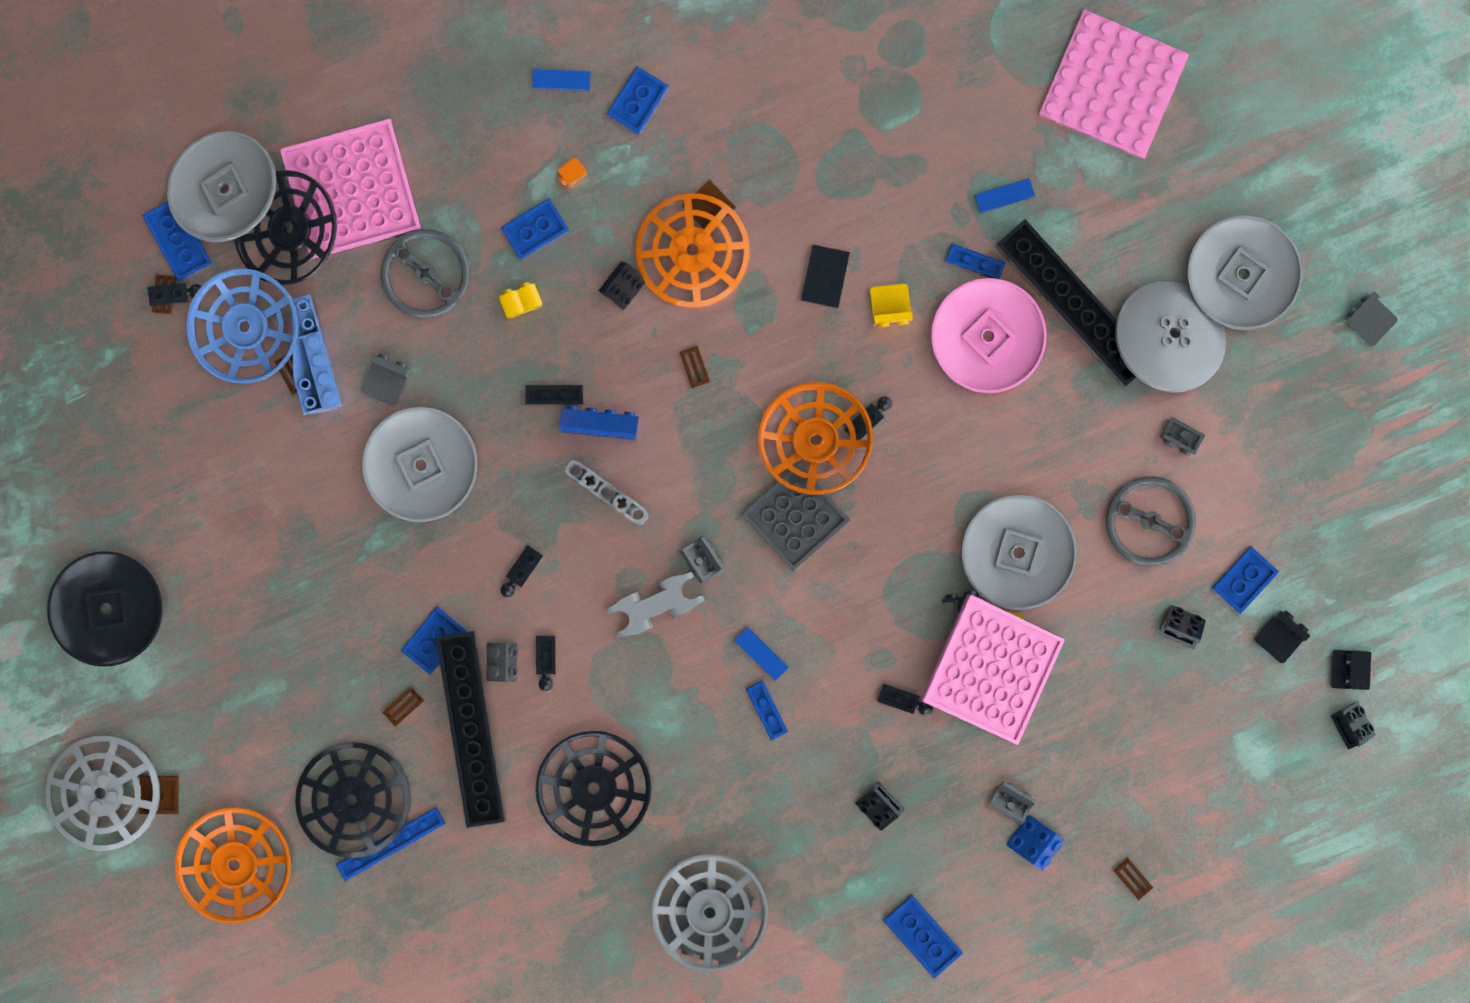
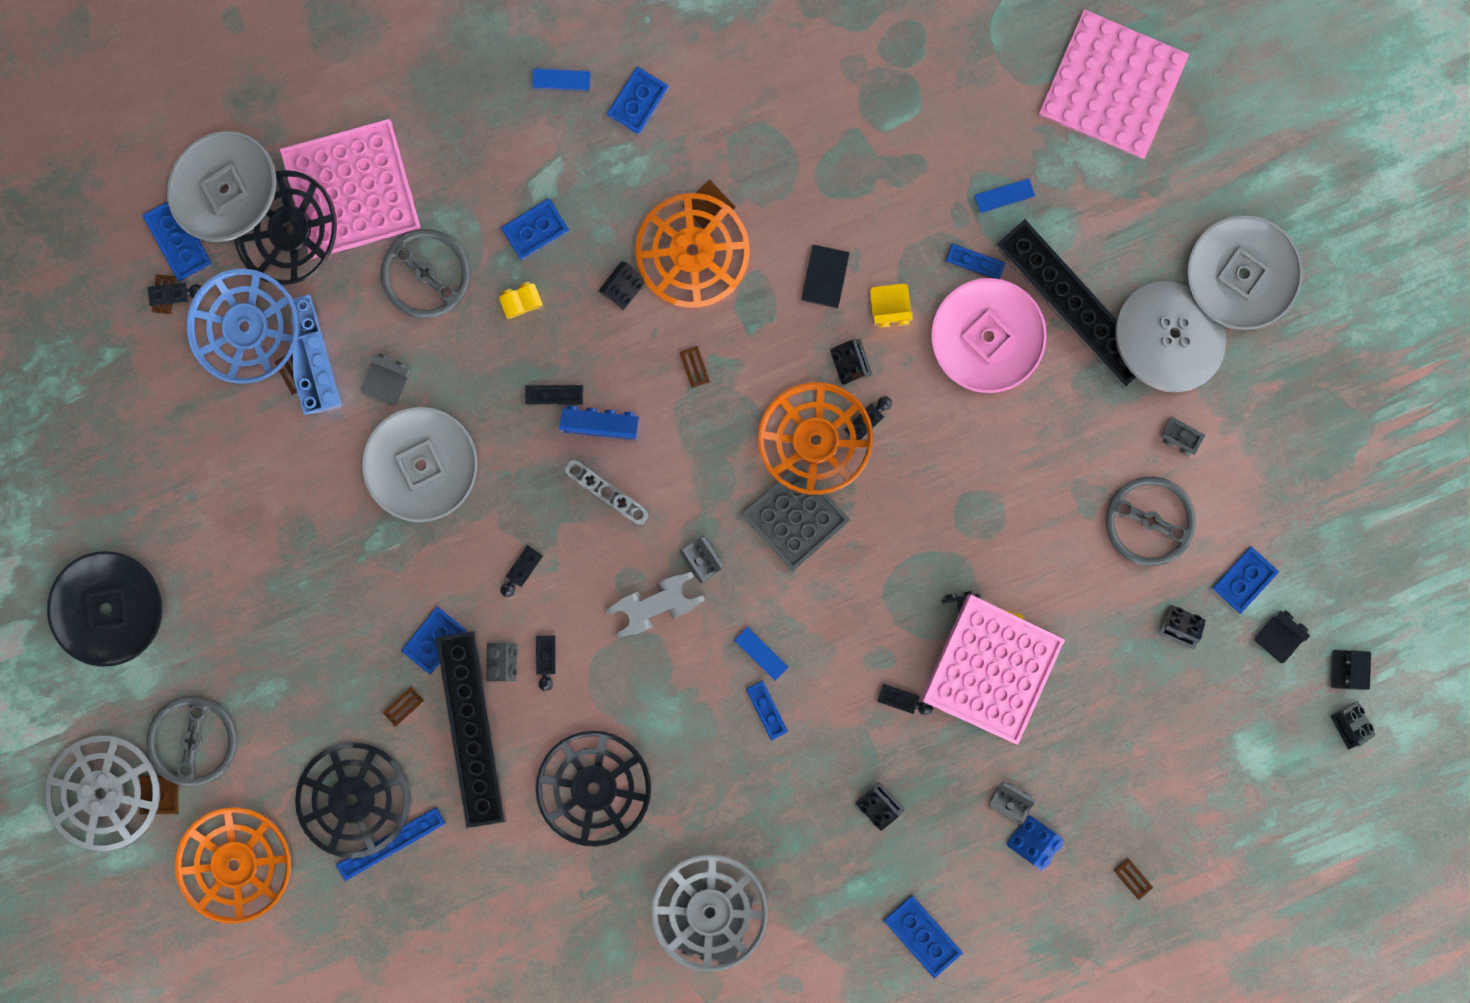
(179, 778): none -> dark grey piece
(571, 172): orange brick -> none
(851, 361): none -> black bracket
(1047, 548): light grey dish -> none
(1371, 319): dark grey bracket -> none

